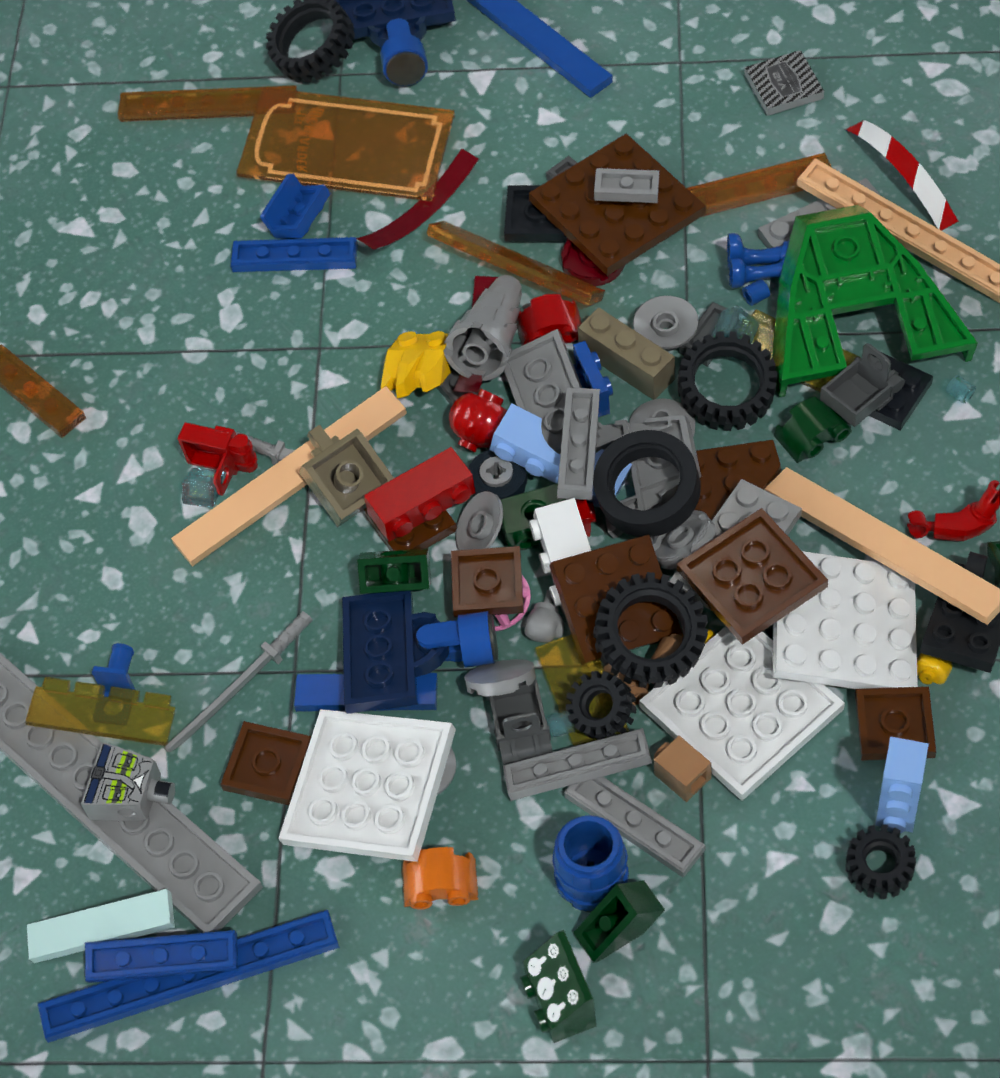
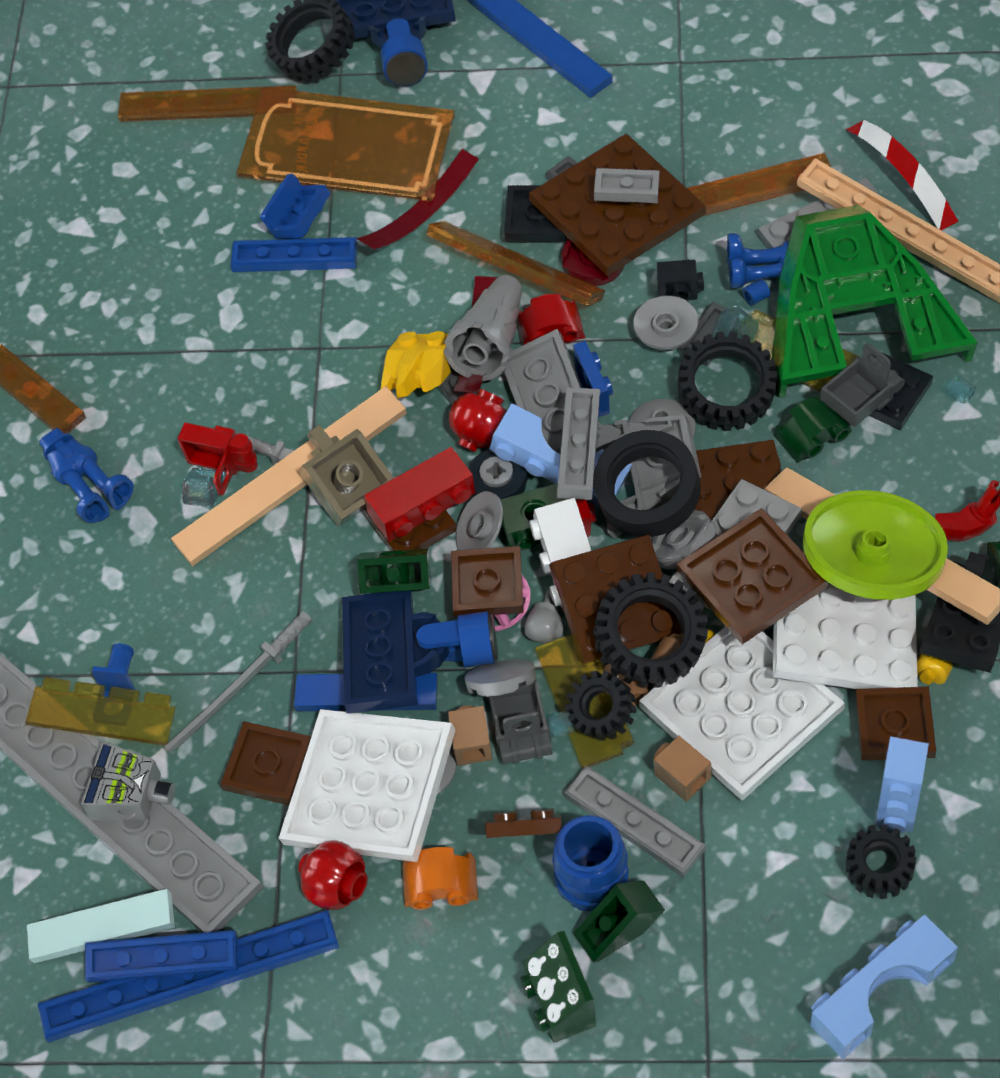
(73, 460): none -> blue piece
(332, 875): none -> red plant
(471, 735): none -> medium nougat brick
(508, 824): none -> reddish brown plate
(577, 764): light grey tile -> none
(628, 353): dark tan brick -> none
(679, 279): none -> black brick
(784, 83): tile -> none
(875, 544): none -> lime dish
(916, 954): none -> light blue arch

